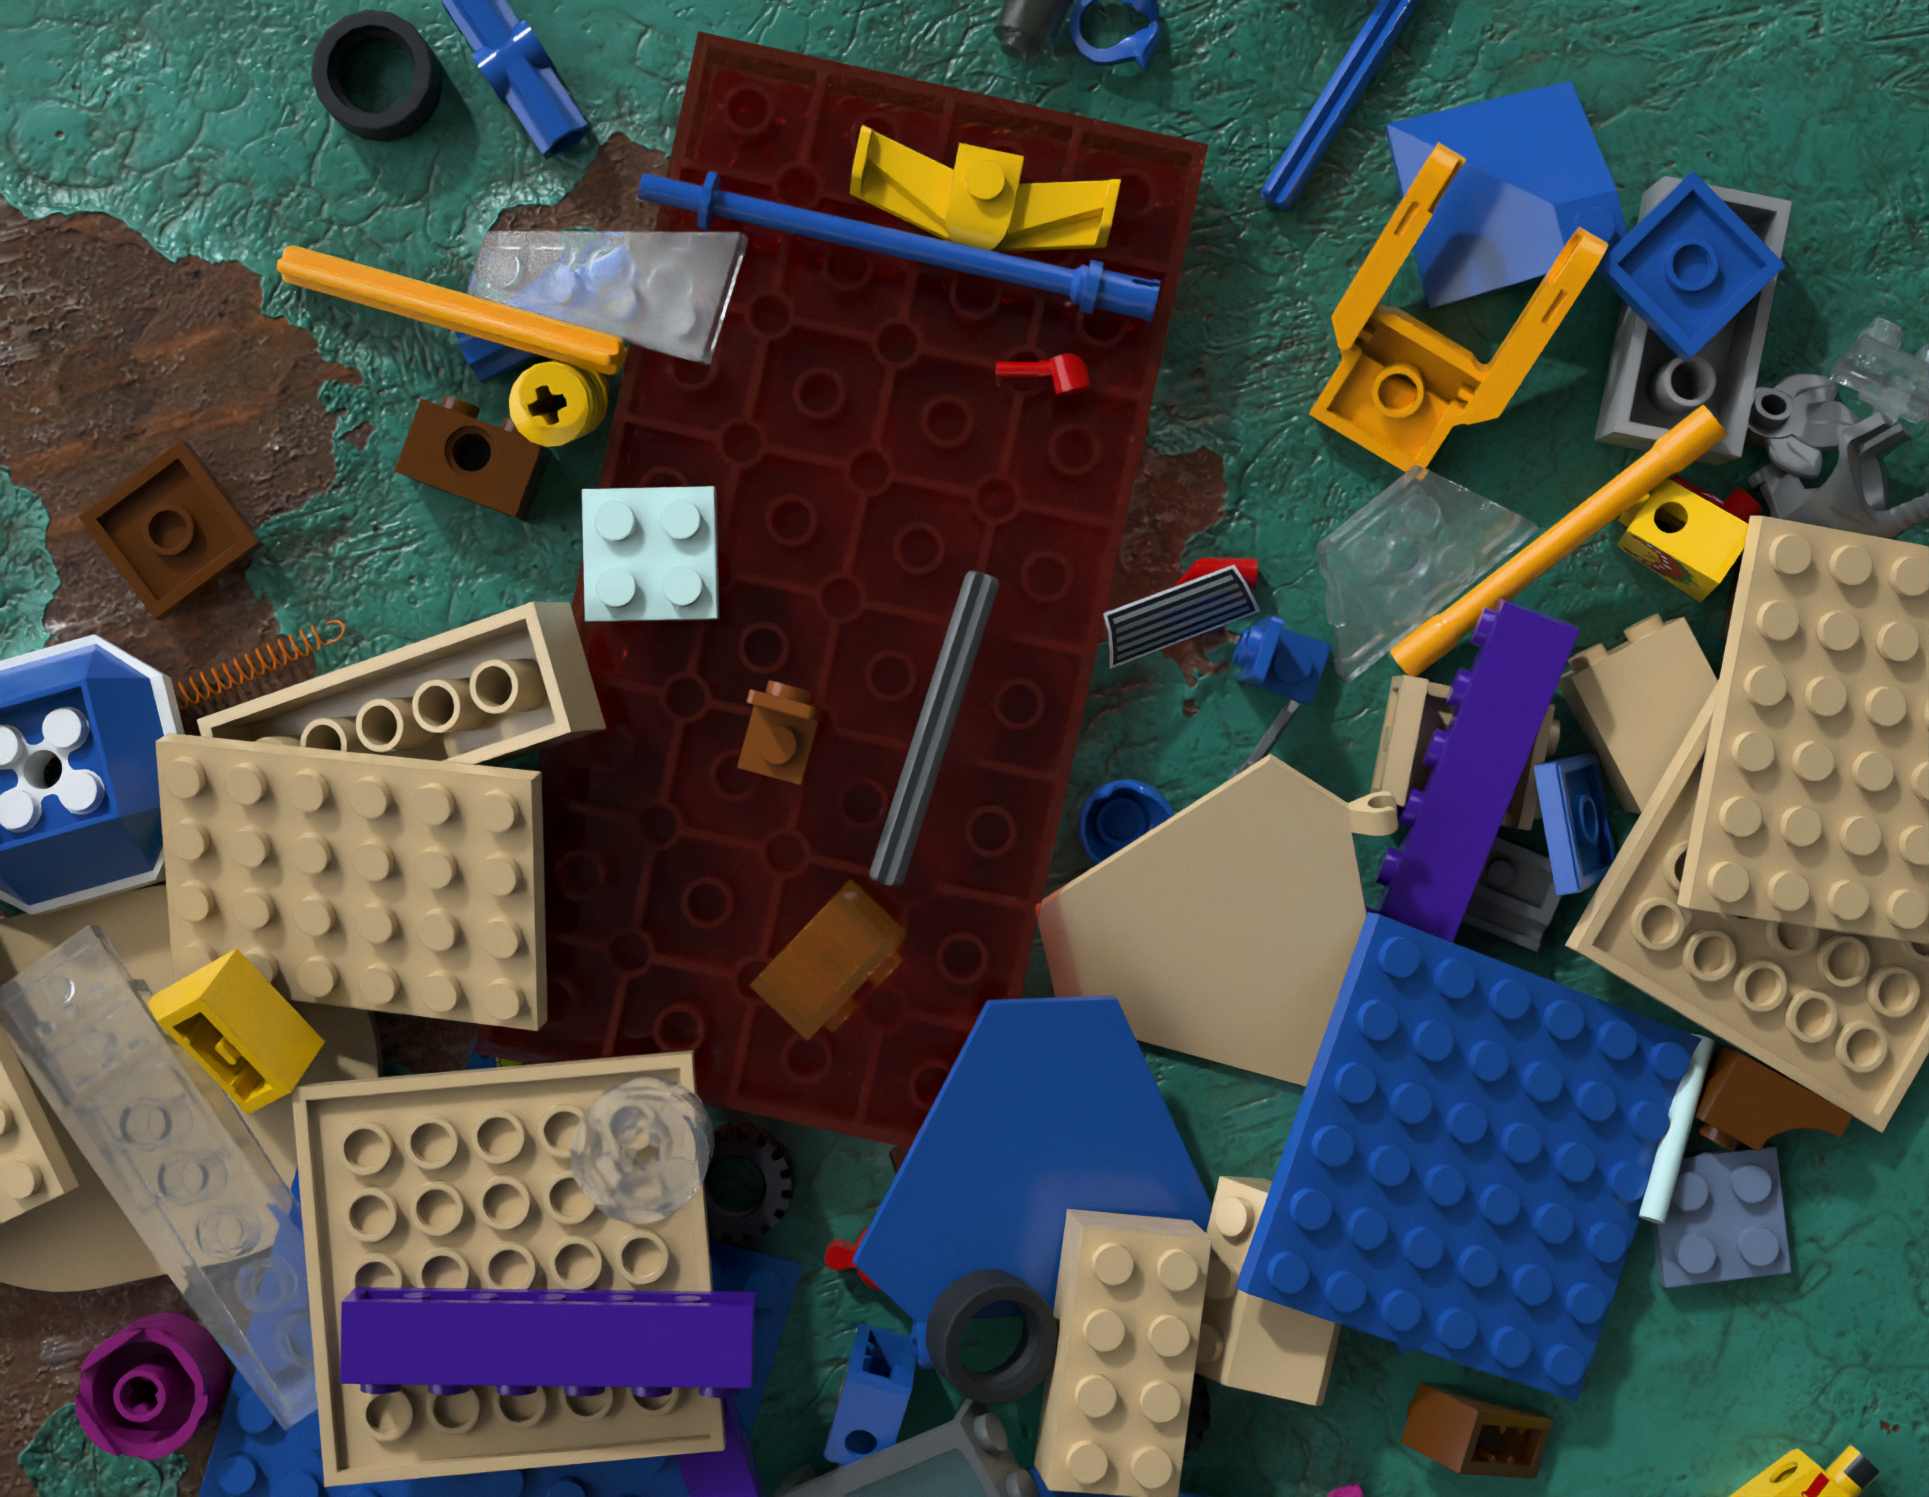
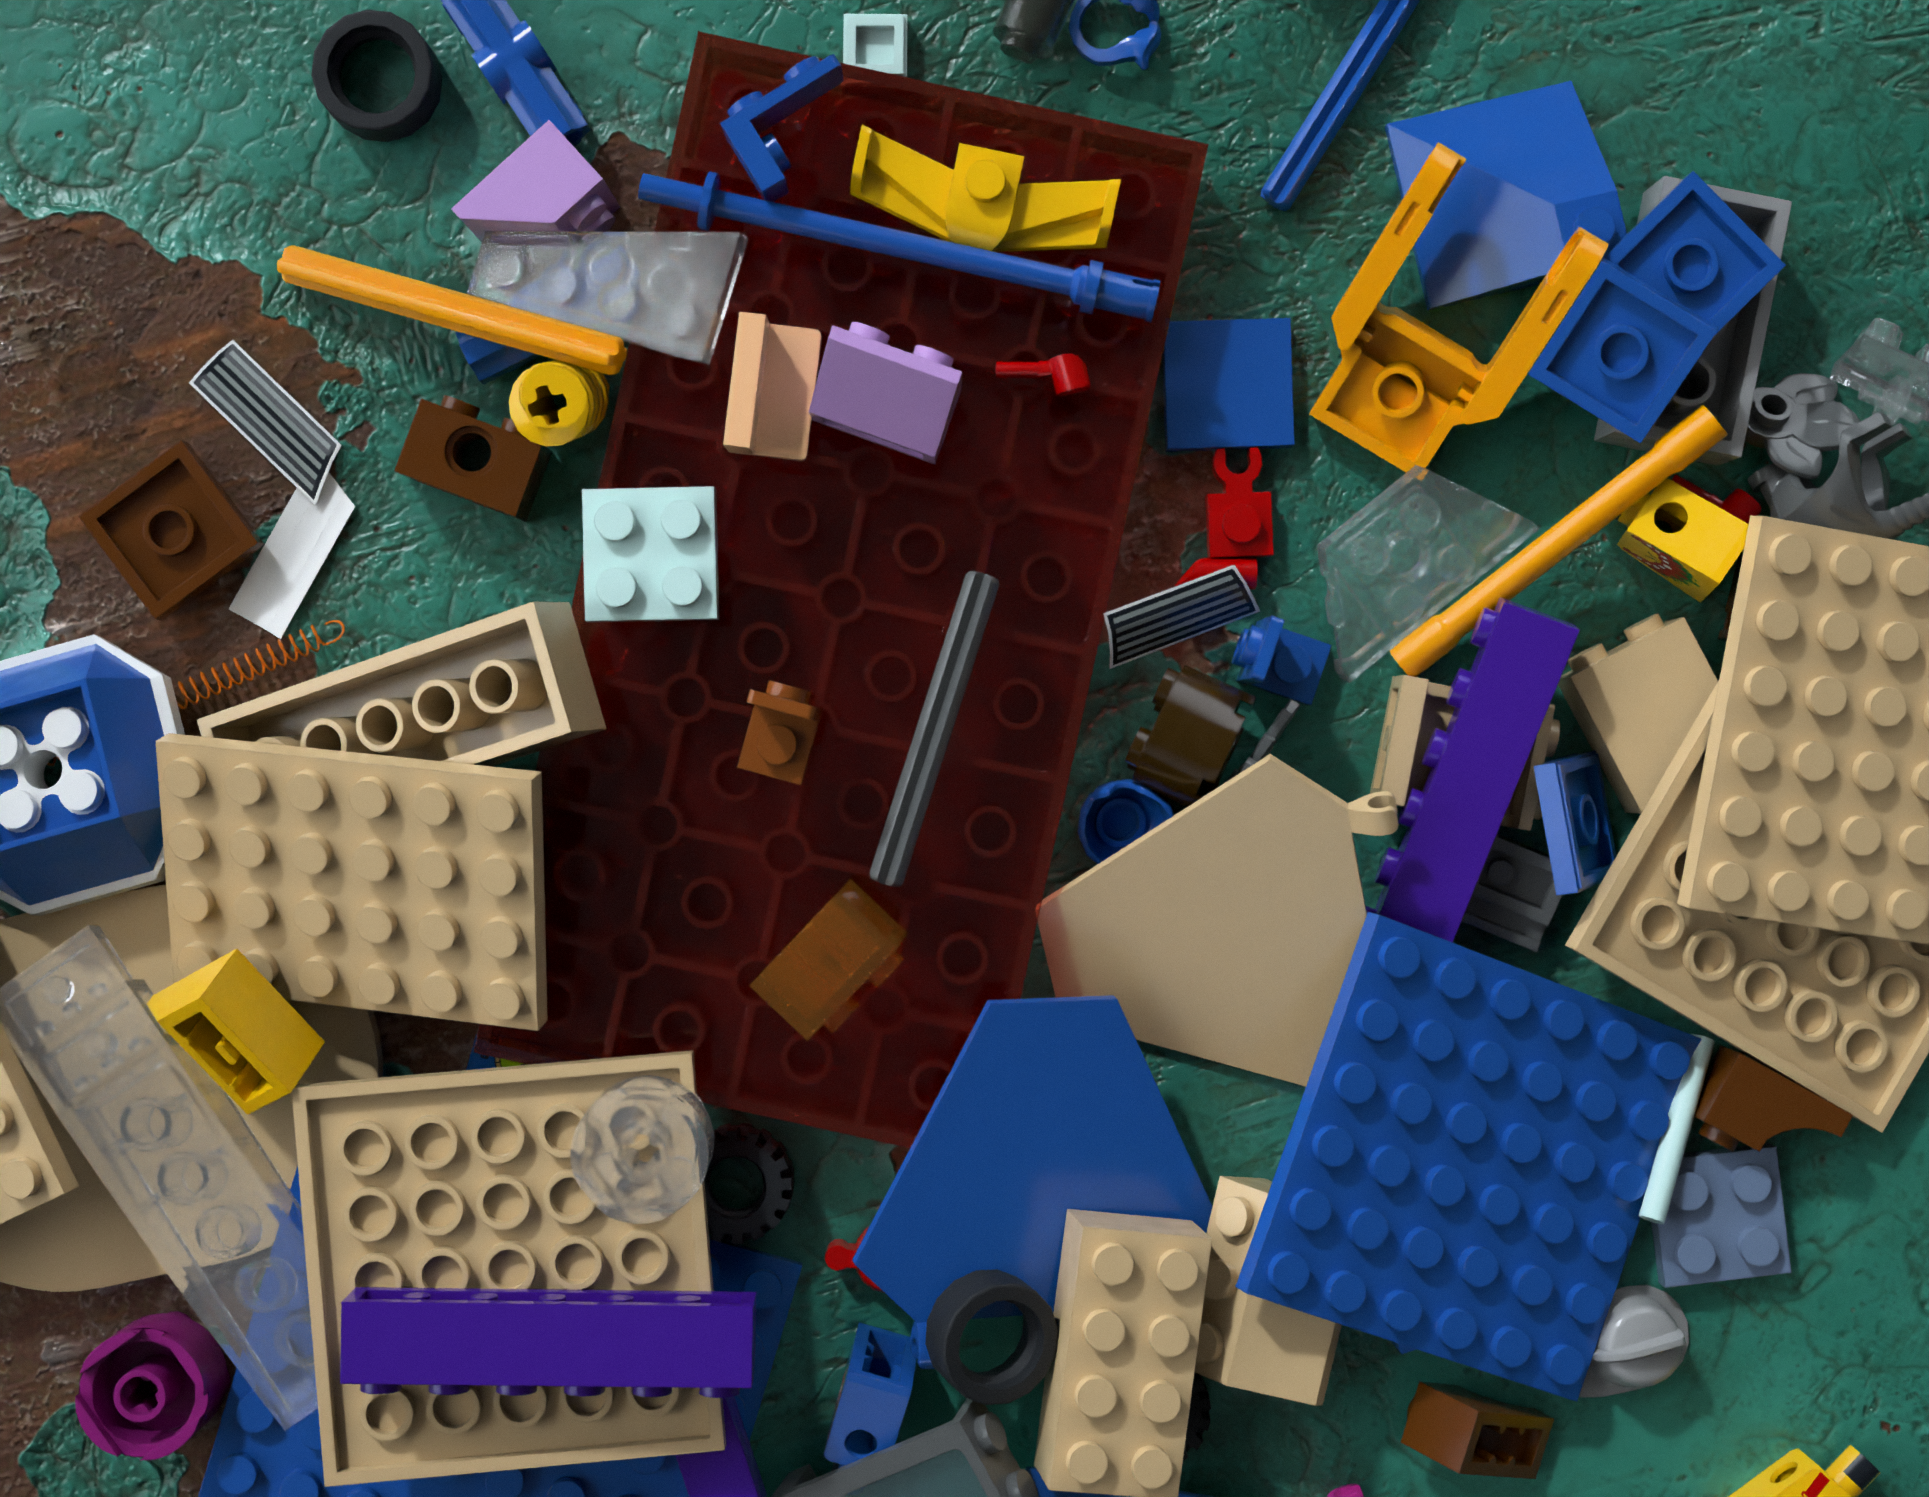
(268, 418): none -> sticker
(292, 558): none -> white sticker
(540, 189): none -> lavender slope
(755, 113): none -> blue bracket
(771, 389): none -> light nougat panel
(876, 42): none -> light aqua tile
(886, 392): none -> lavender slope
(1190, 737): none -> dark brown brick
(1228, 385): none -> blue tile
(1238, 518): none -> red plate
(1622, 350): none -> blue tile
(1638, 1343): none -> light grey piece

